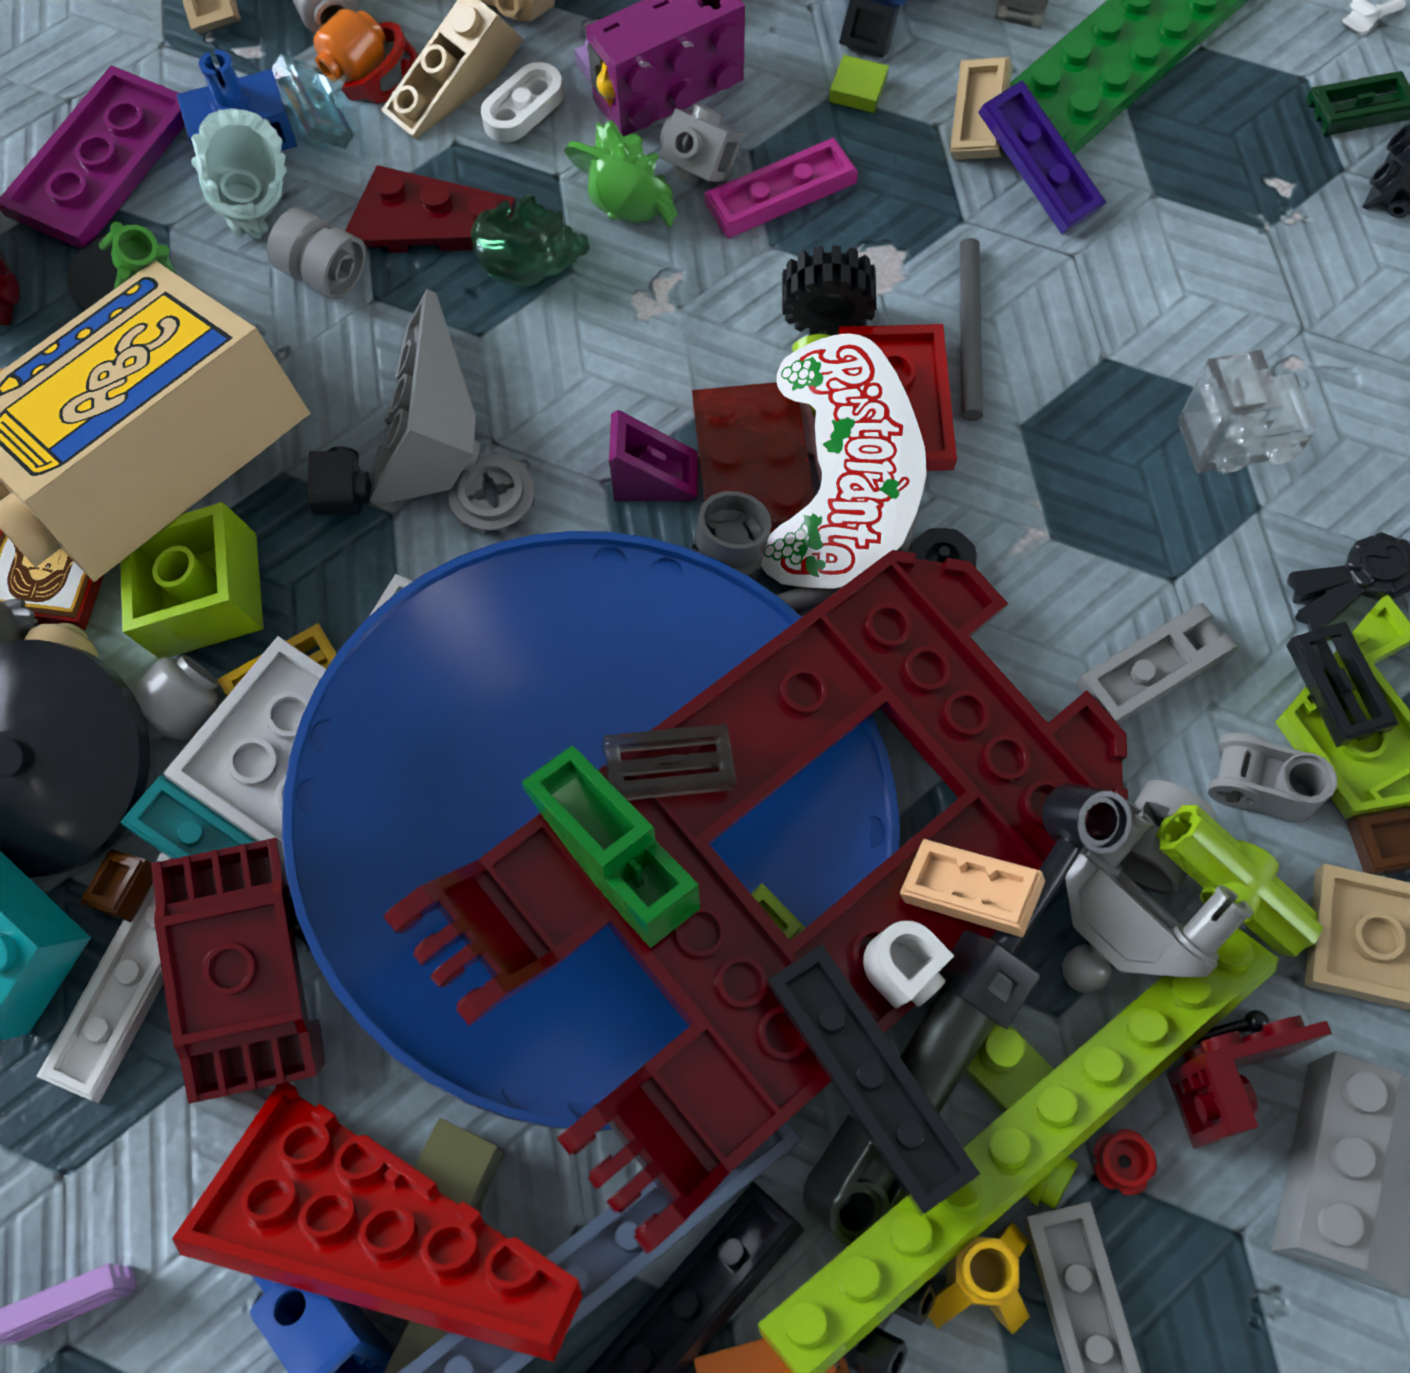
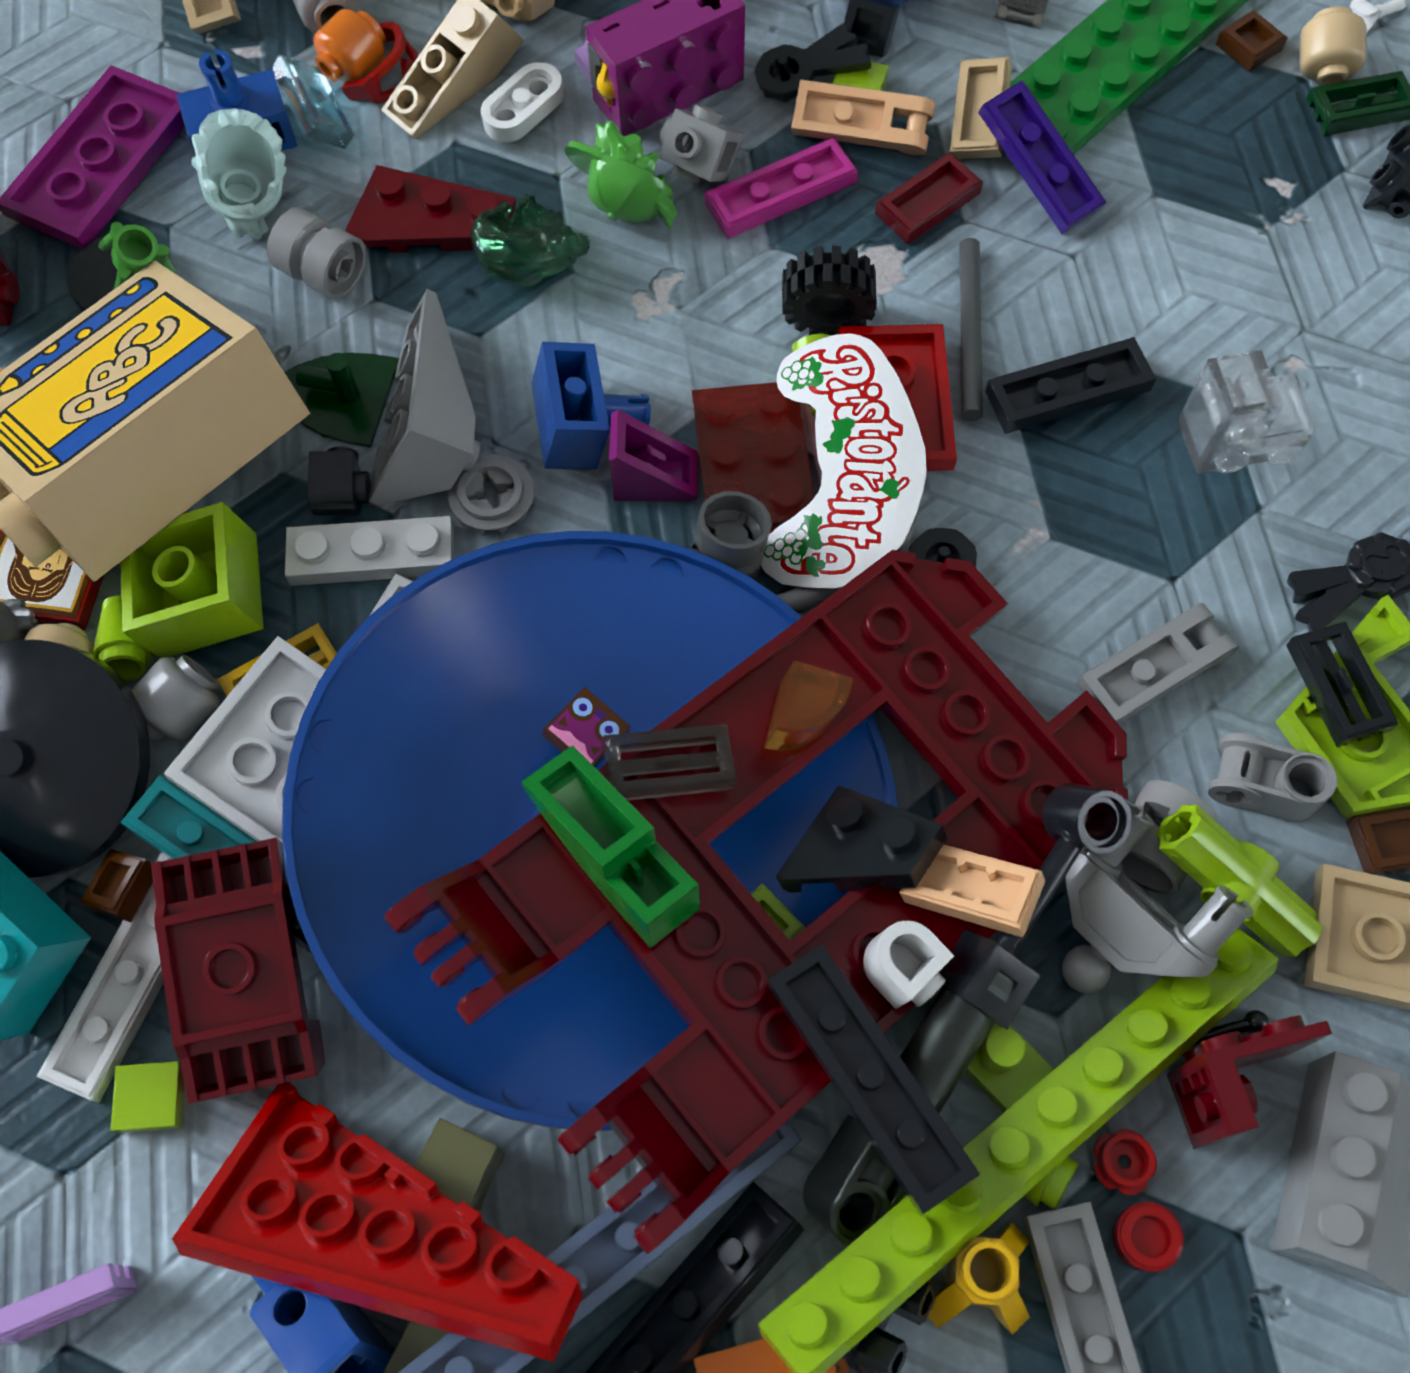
(116, 647): none -> lime cone
(147, 1097): none -> lime tile
(344, 394): none -> dark green shield
(367, 550): none -> white plate
(572, 406): none -> blue brick
(583, 725): none -> tile
(784, 66): none -> black piece
(806, 705): none -> clear orange brick
(862, 116): none -> light nougat plate
(862, 845): none -> black wing
(928, 198): none -> dark red tile
(1070, 385): none -> black plate
(1147, 1237): none -> red tile
(1251, 41): none -> reddish brown tile
(1333, 45): none -> tan head

